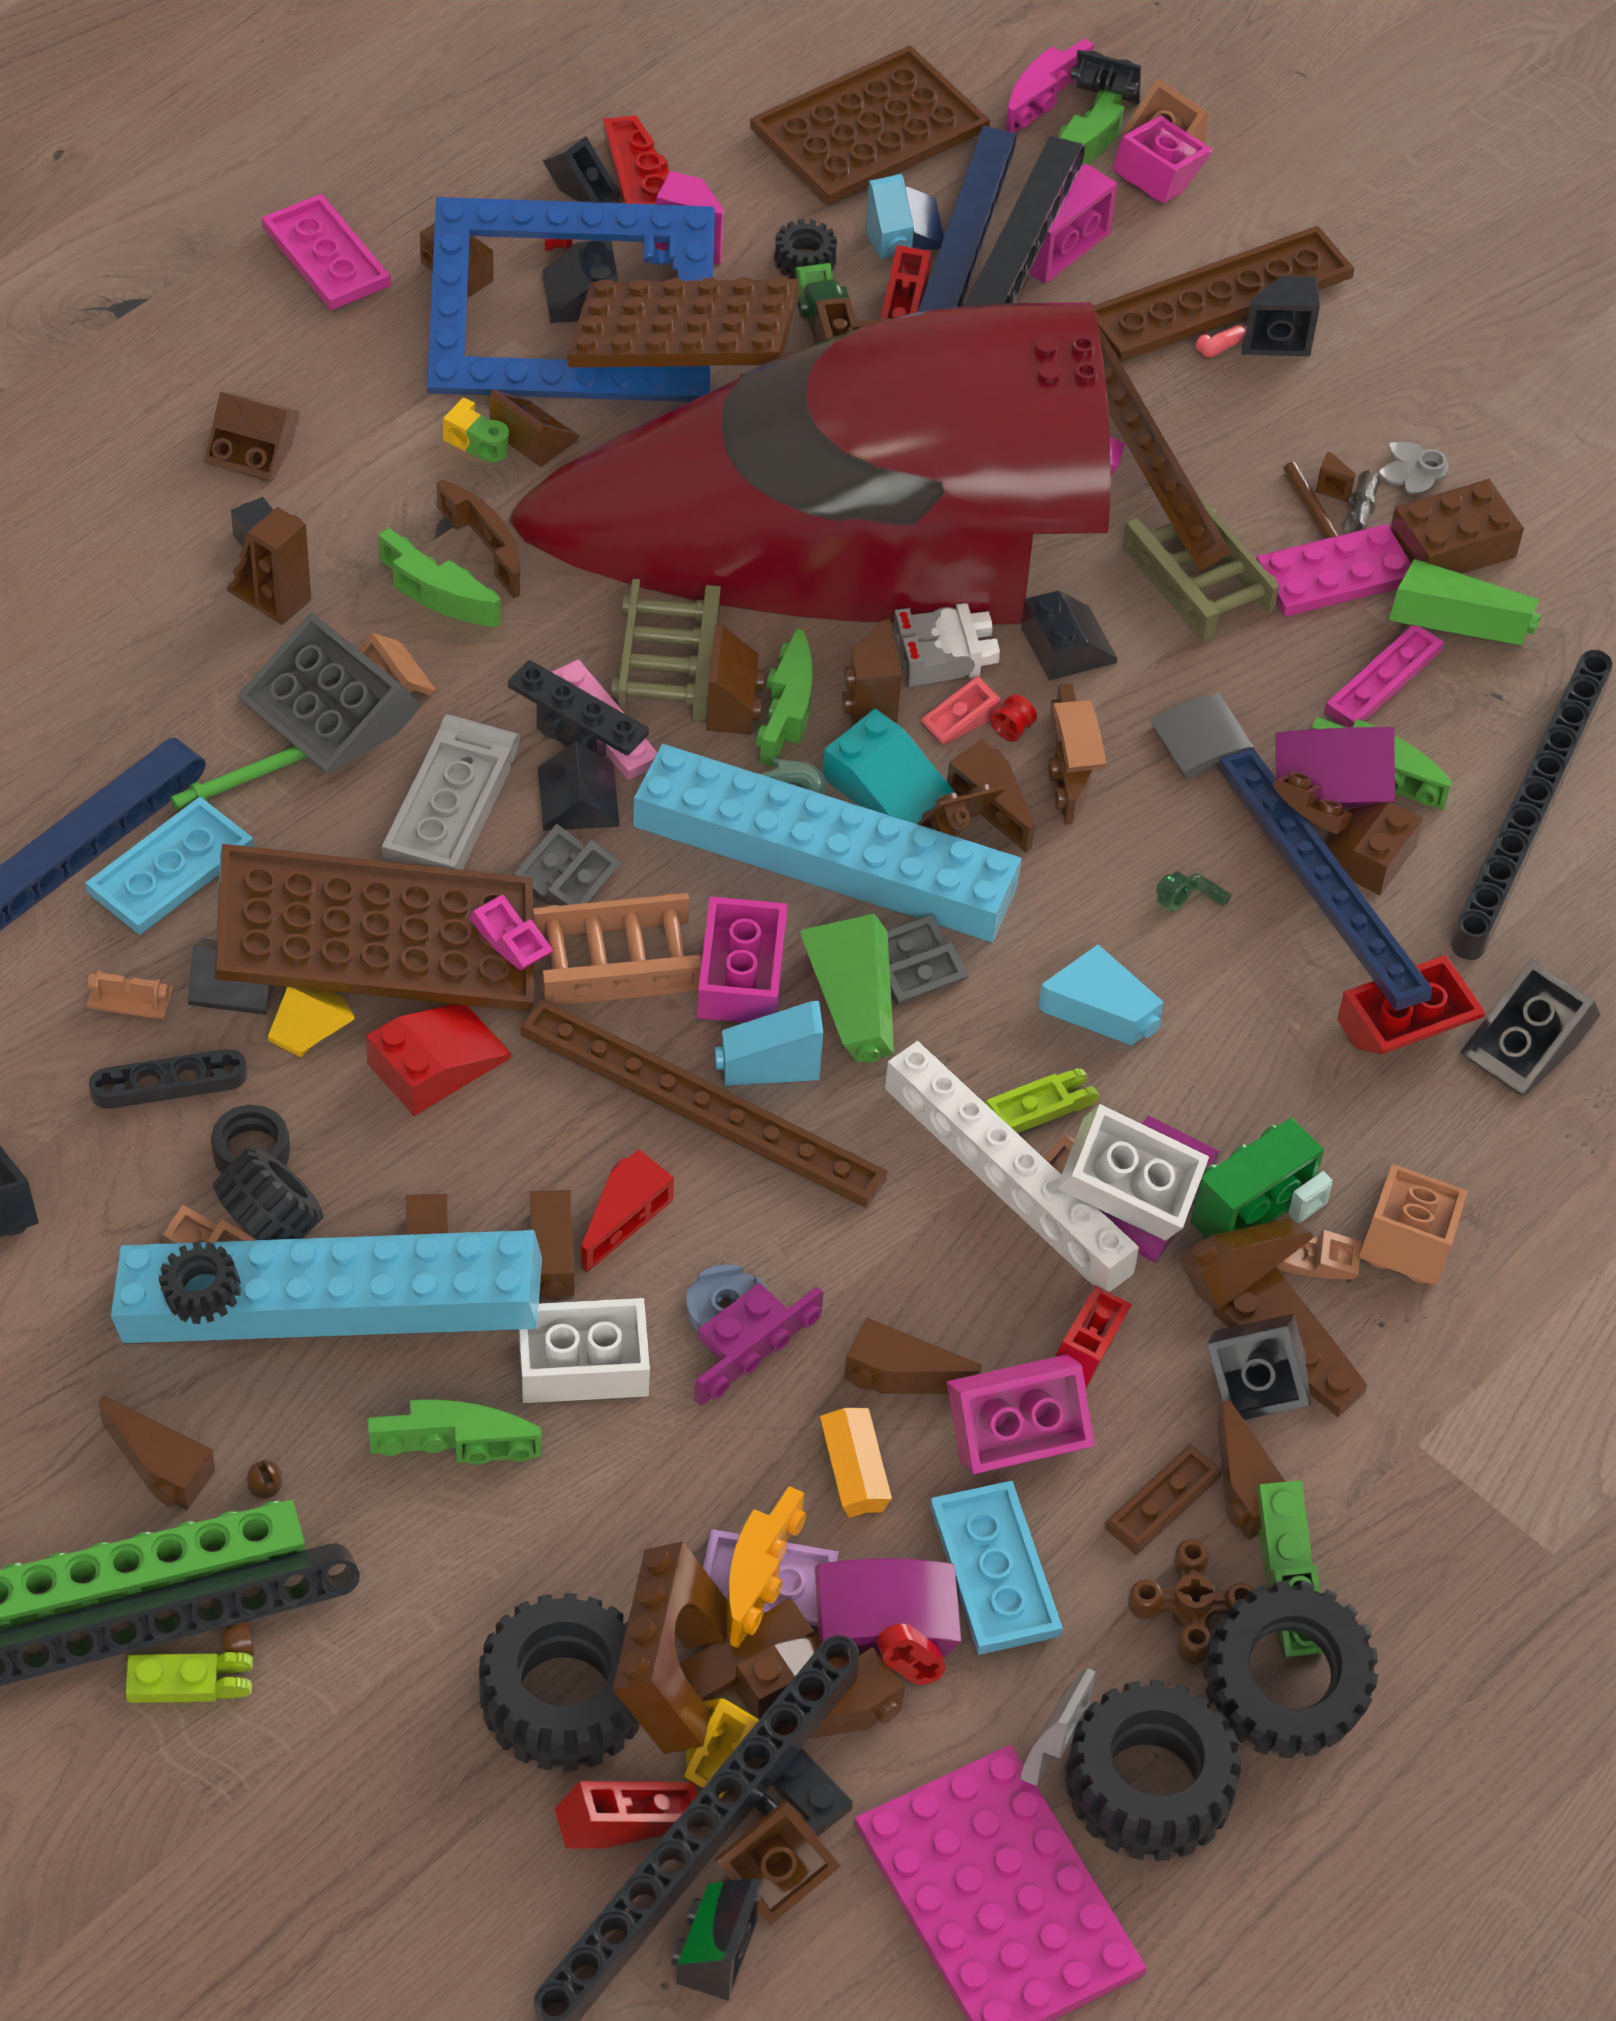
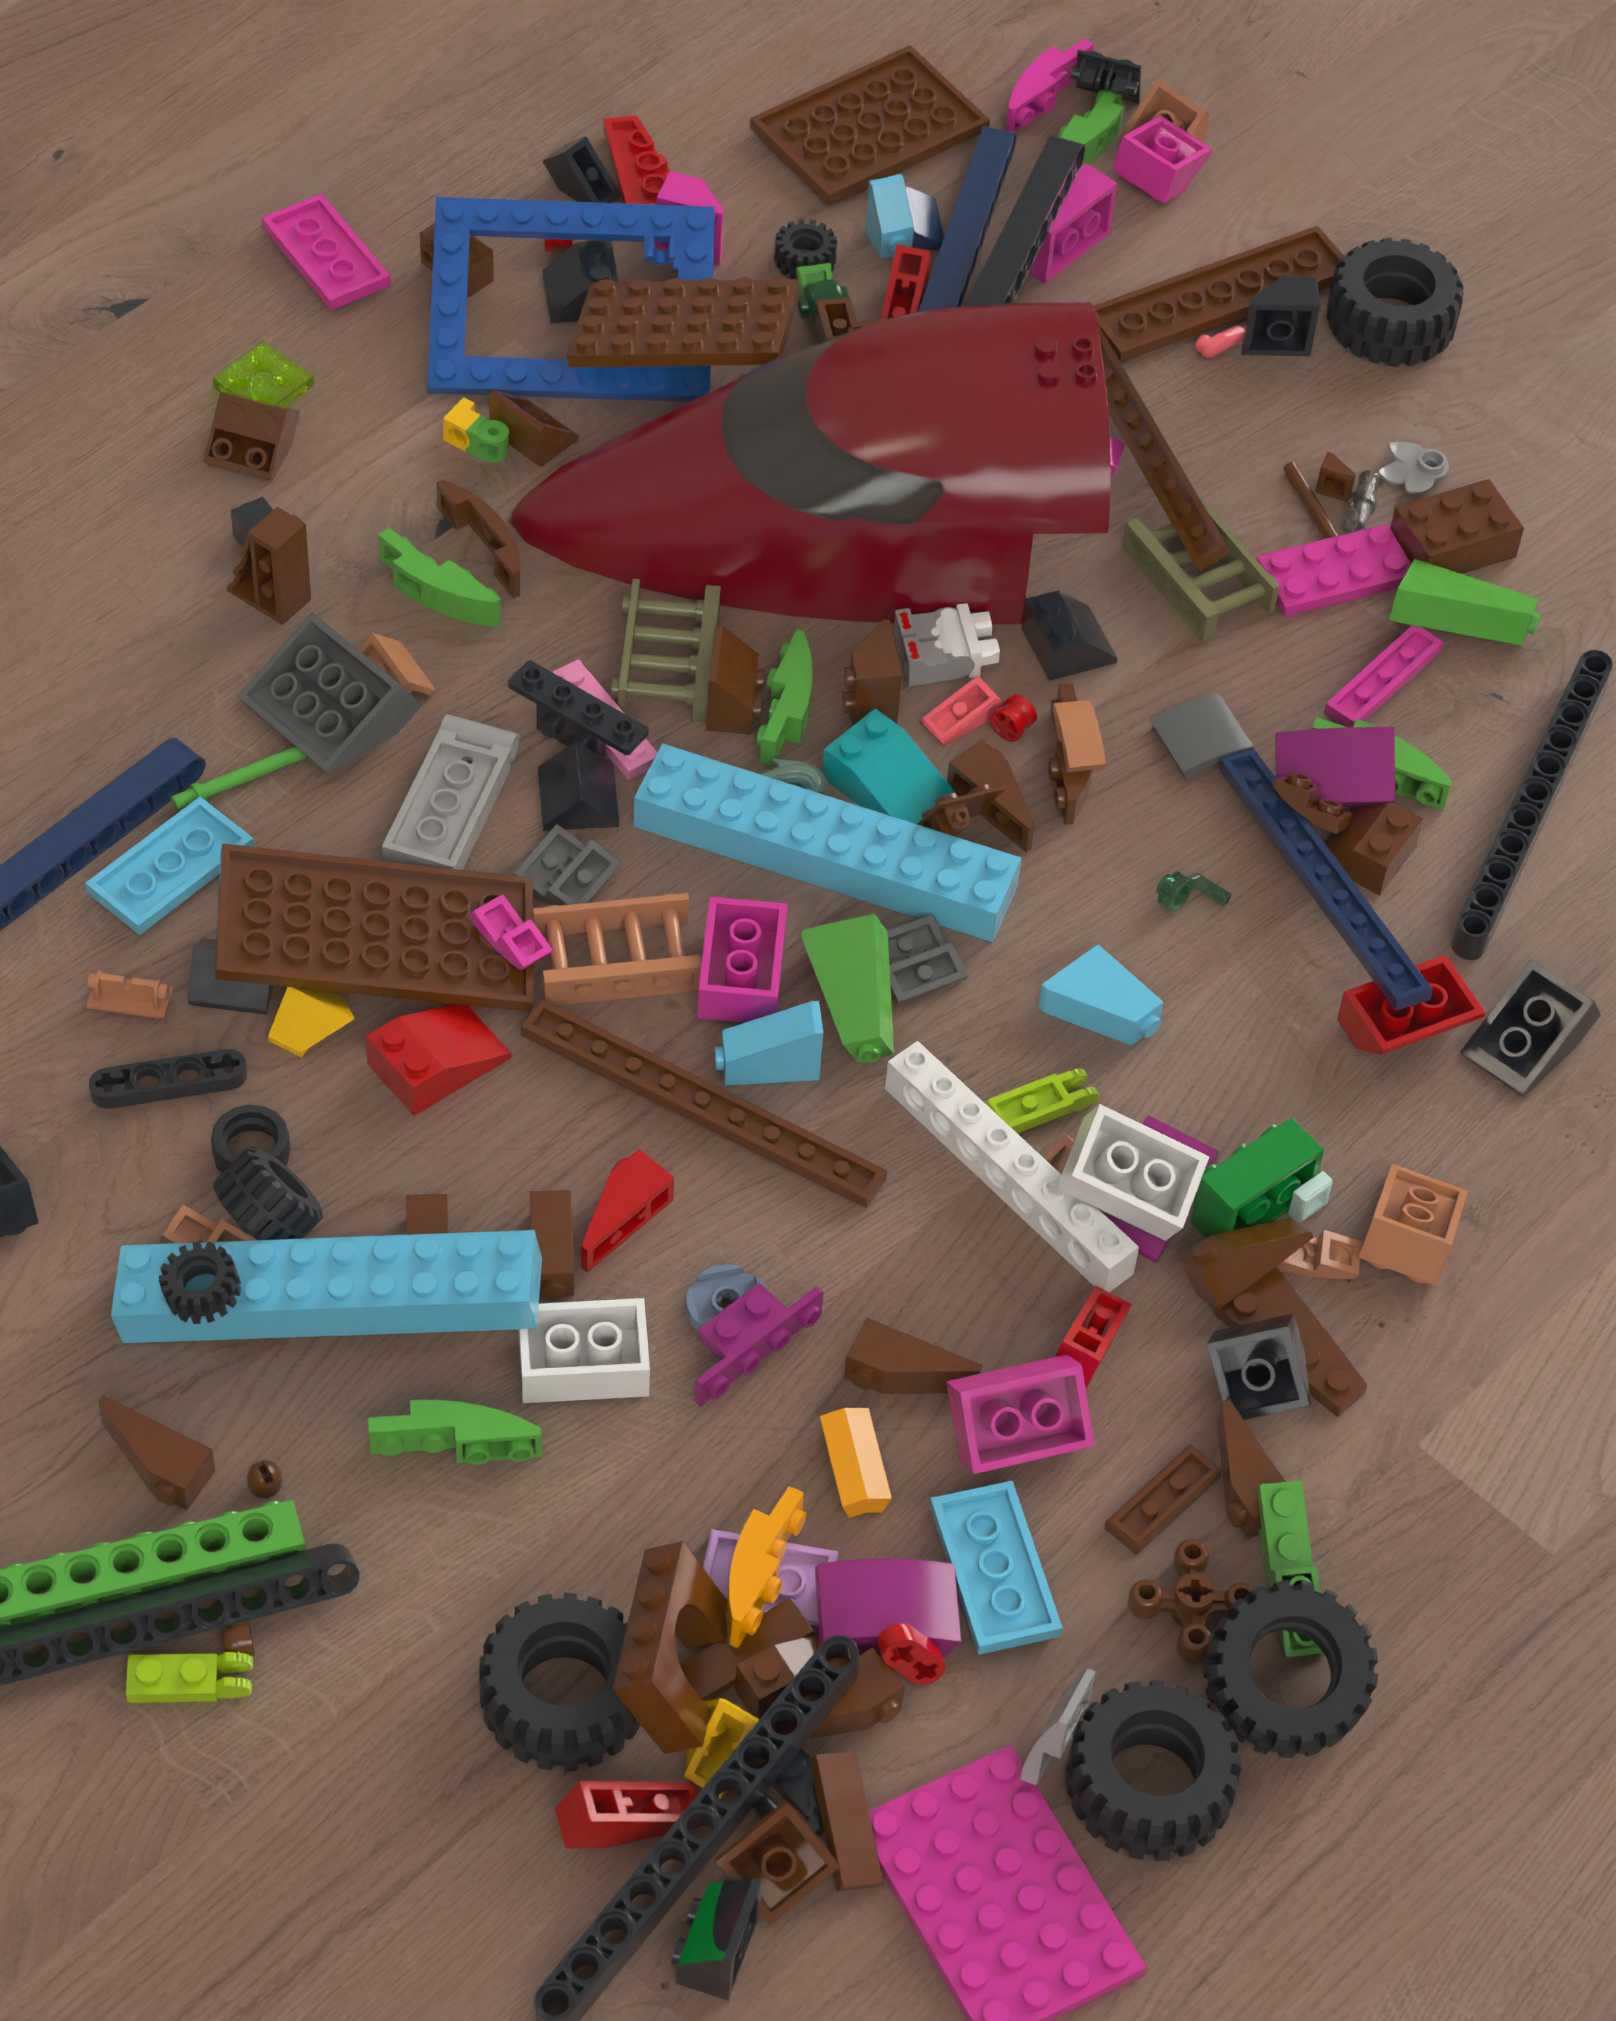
(265, 377): none -> clear neon green plate
(846, 1820): none -> reddish brown tile
(1387, 330): none -> black tyre

